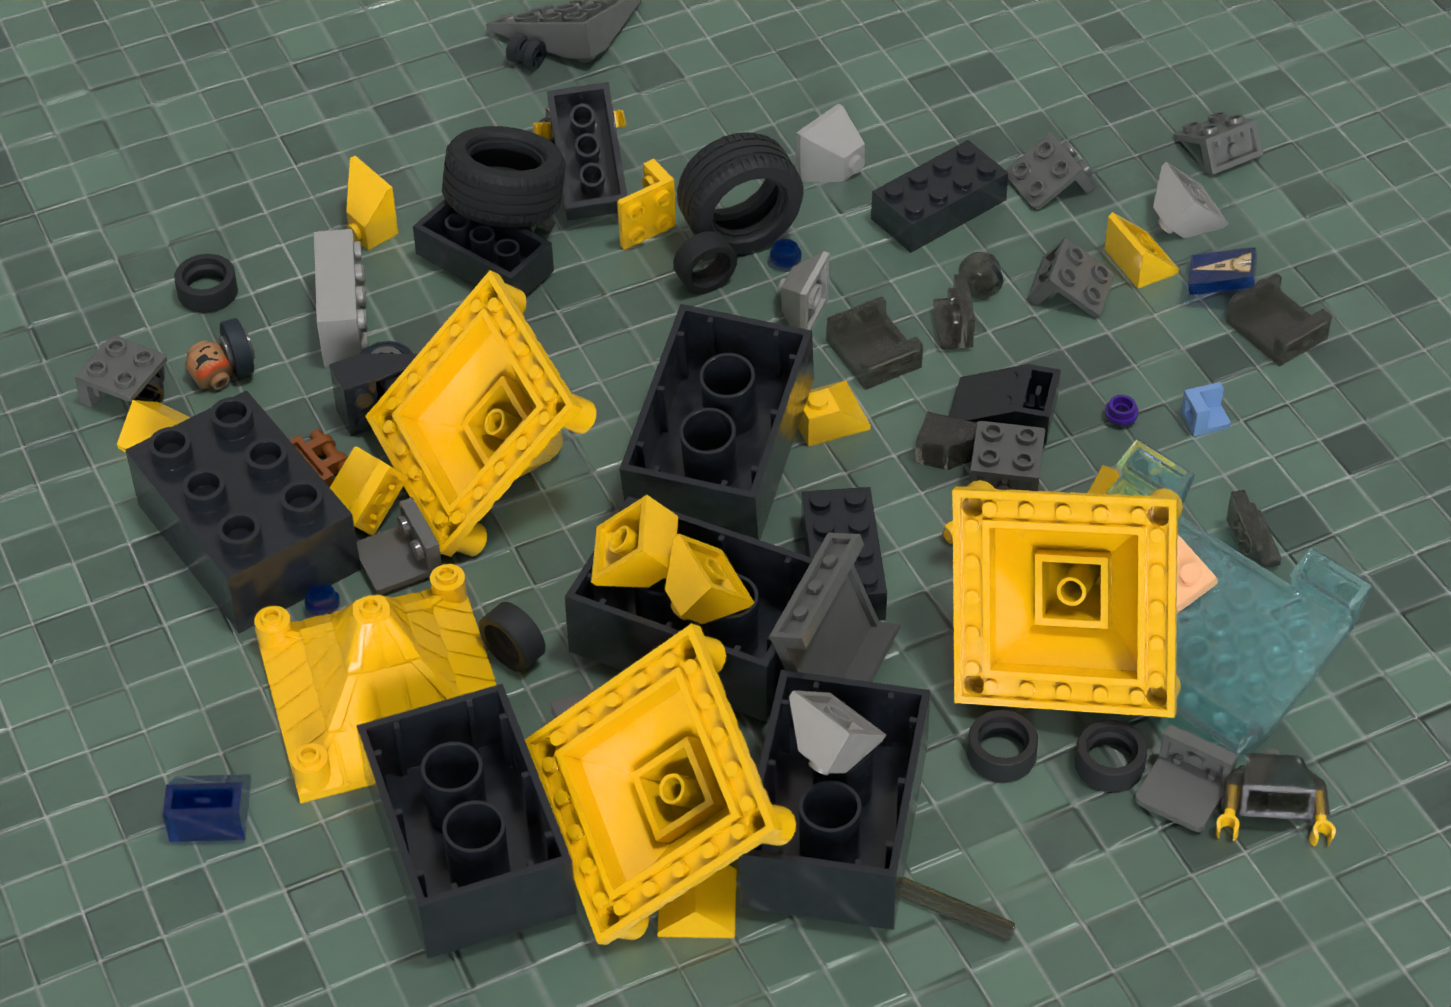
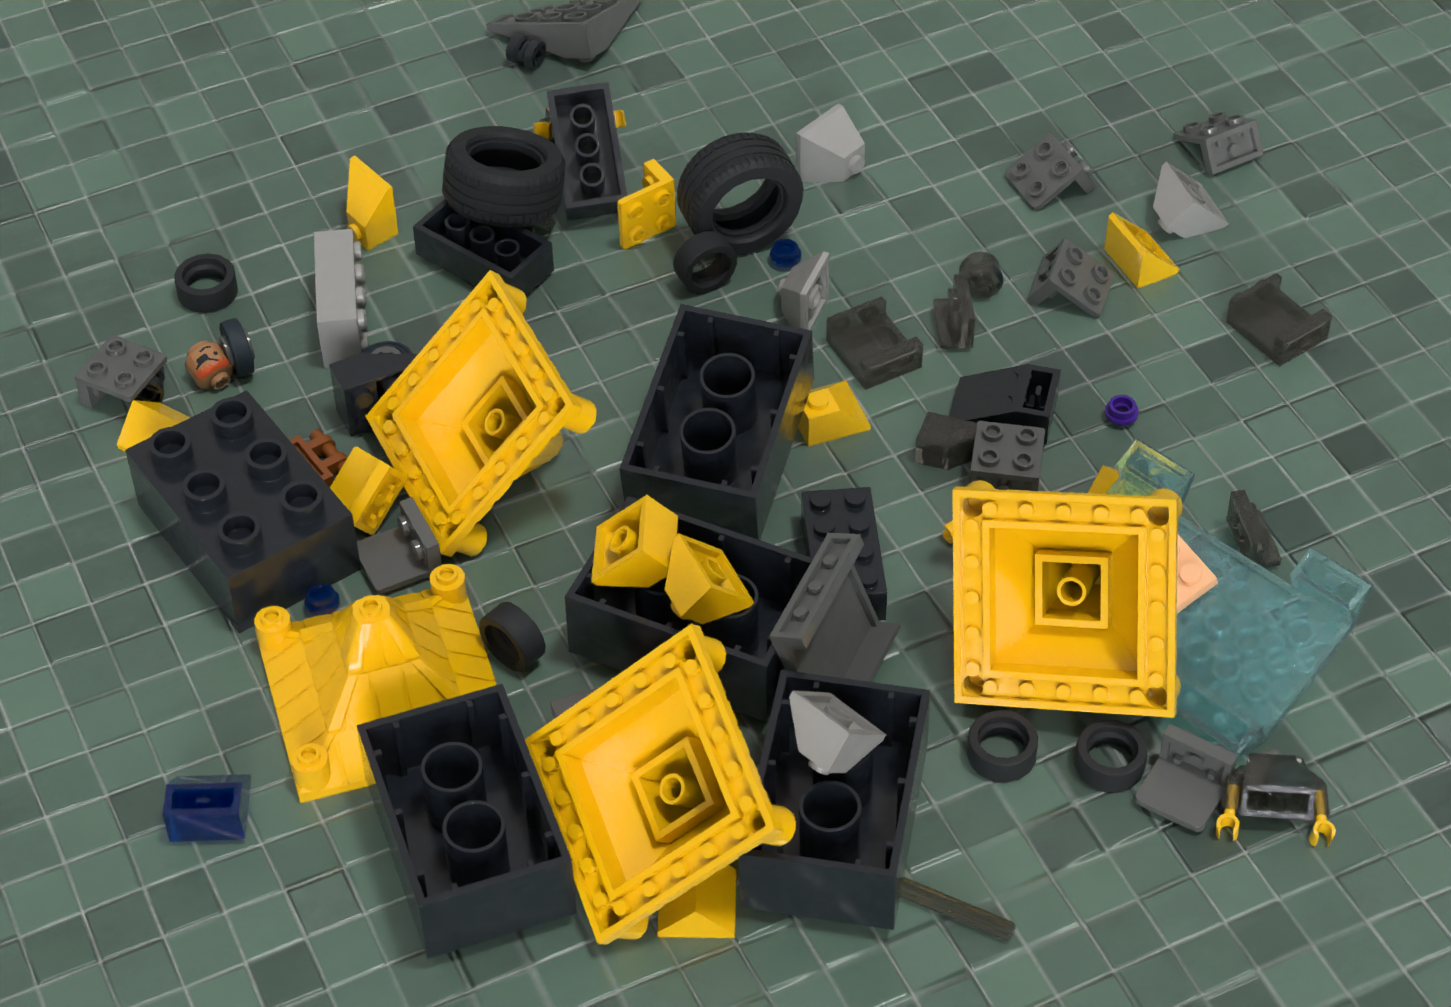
(939, 196): black brick -> none
(1204, 410): medium blue panel -> none
(1222, 271): clear blue tile -> none

